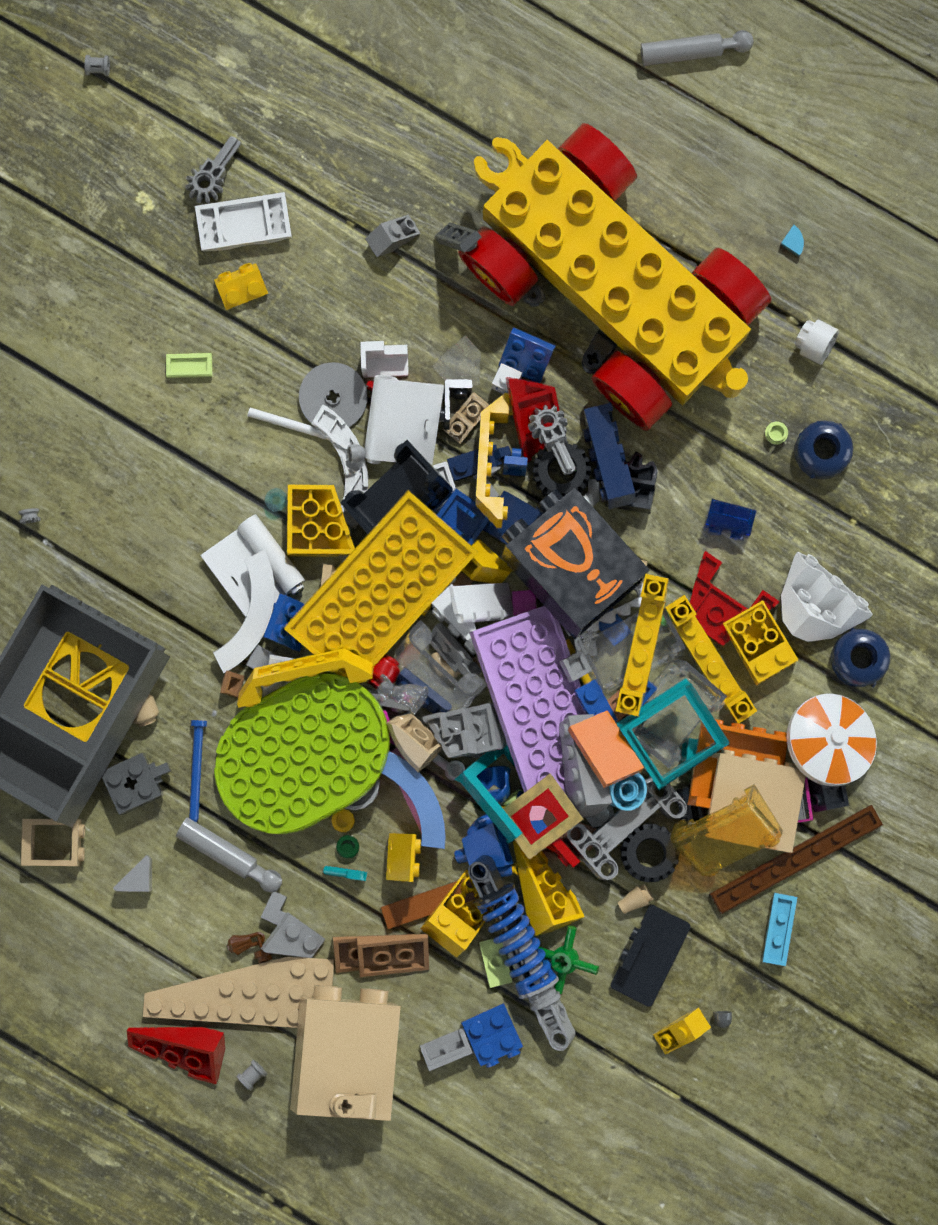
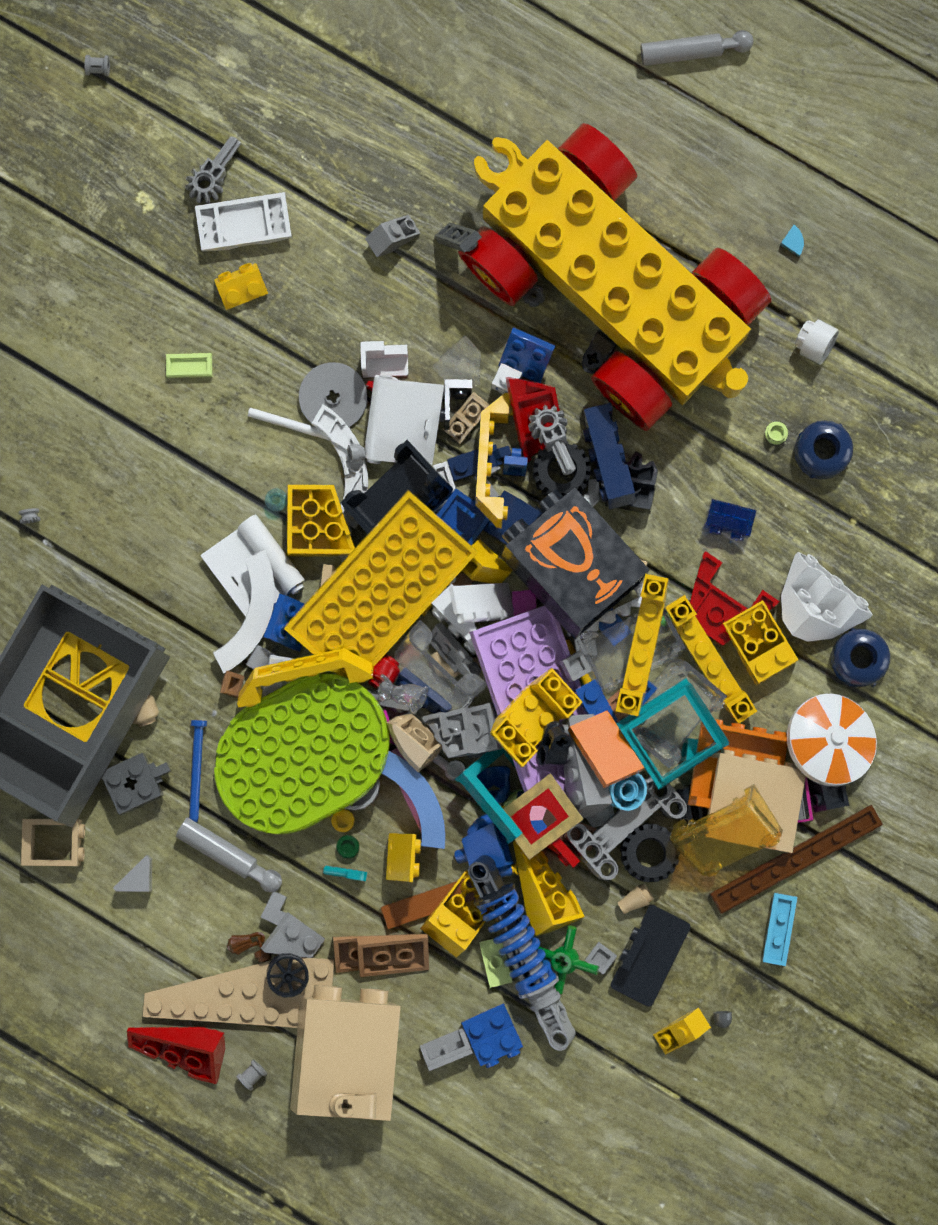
(287, 975): none -> black wheel
(524, 719): none -> yellow slope
(553, 745): none -> black piece
(601, 957): none -> light grey plate

